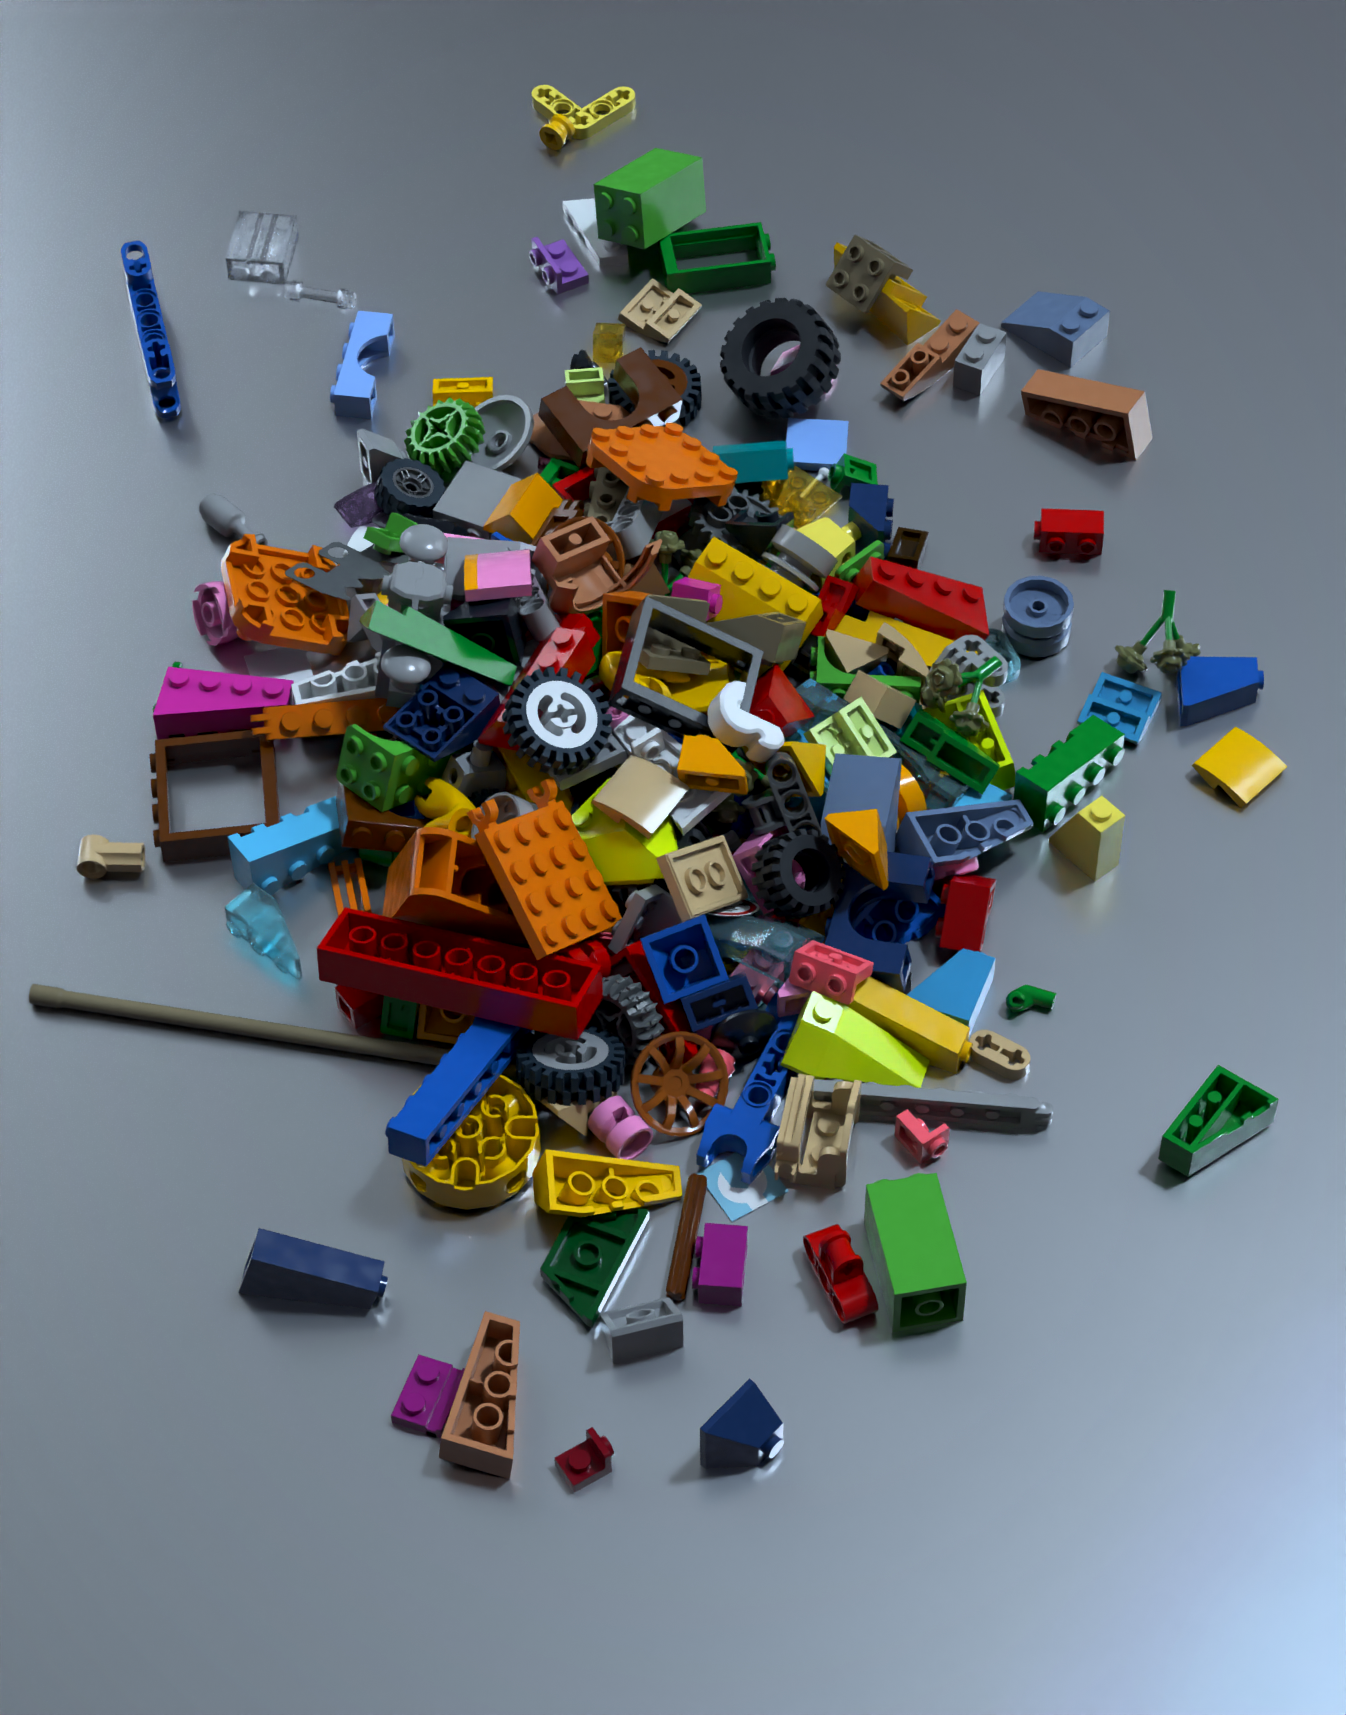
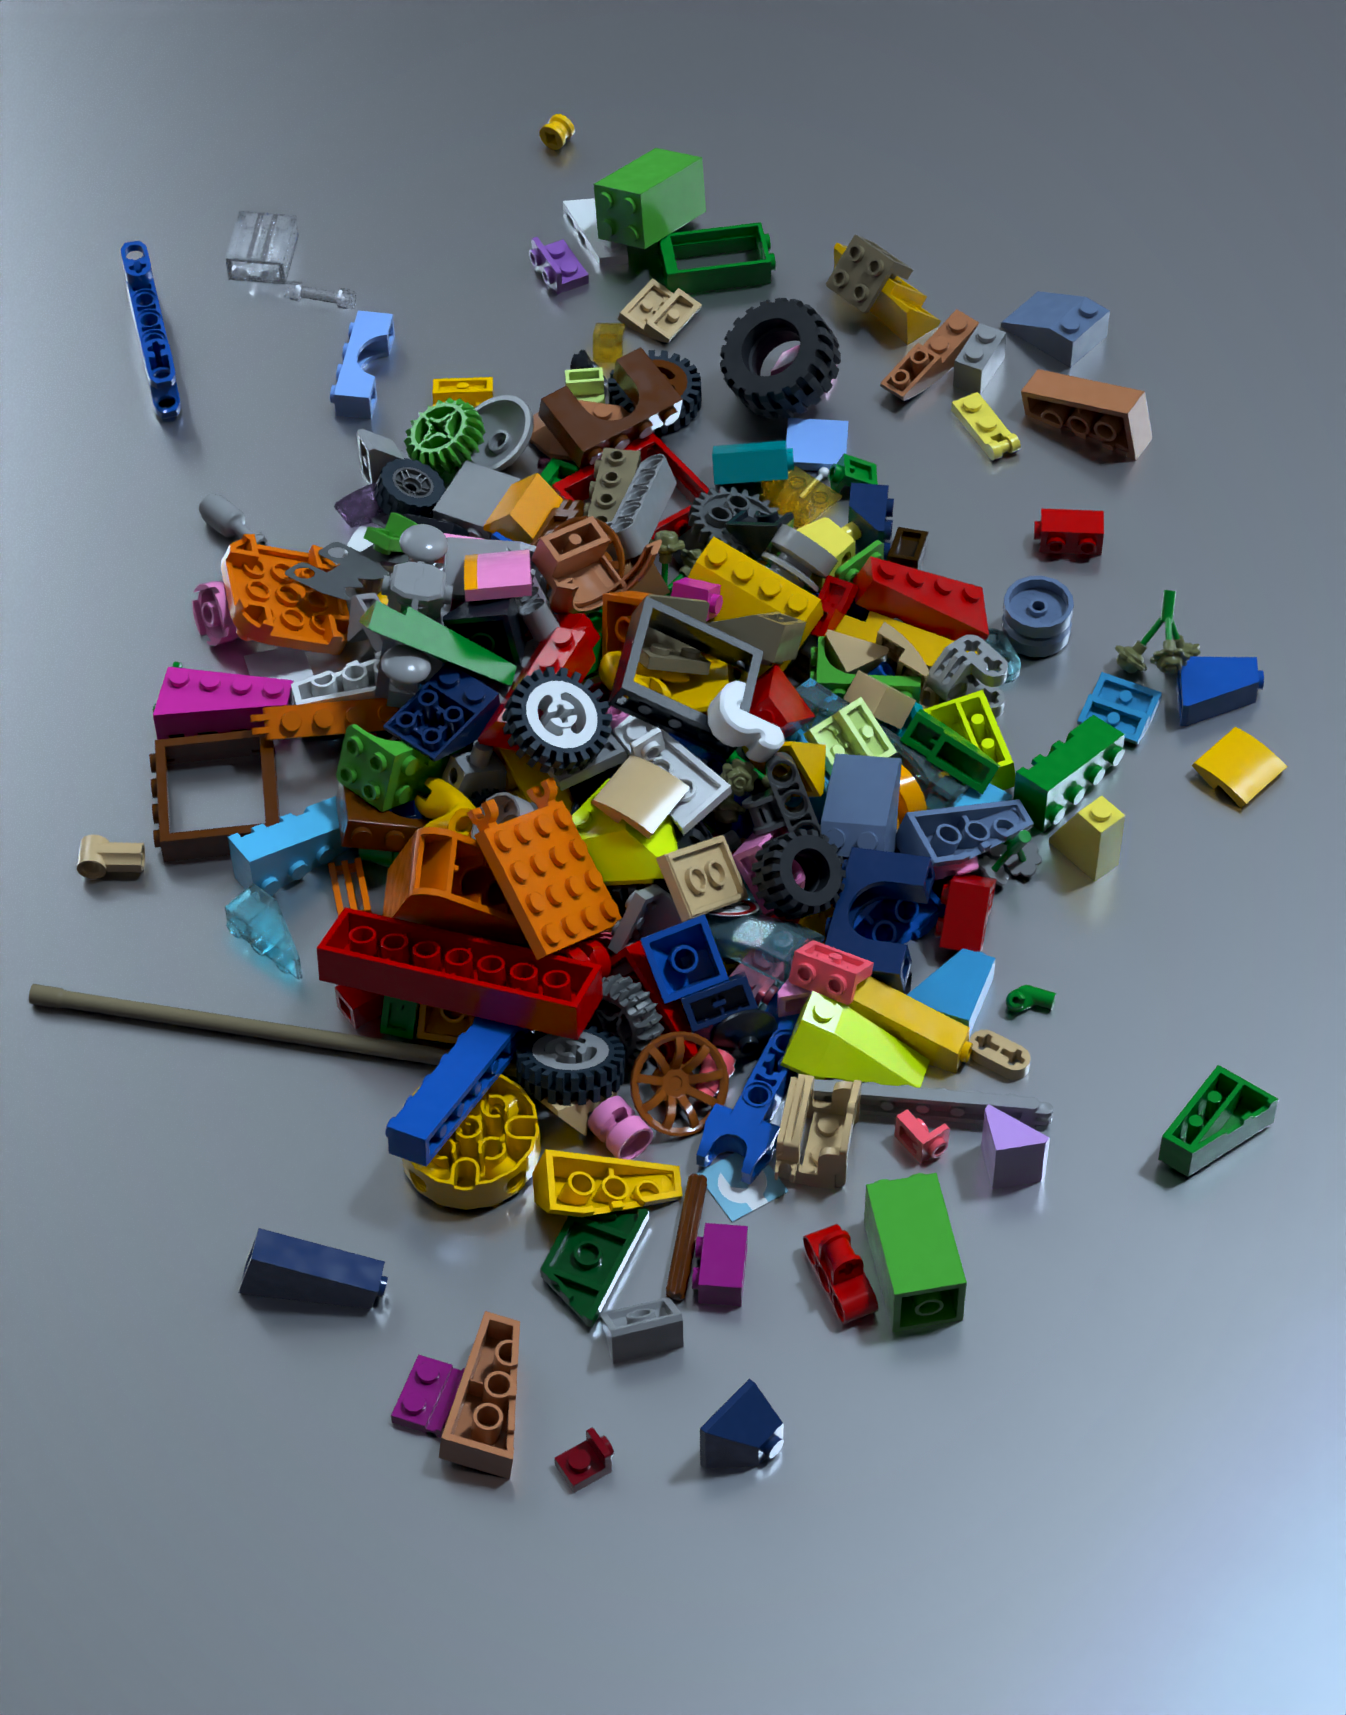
(585, 120): light yellow beam -> none
(661, 464): orange plate -> none
(710, 766): light orange slope -> none
(861, 843): light orange slope -> none
(947, 680): olive plant -> none
(985, 426): none -> light yellow plate
(1012, 1150): none -> lavender slope
(1020, 857): none -> light grey plant

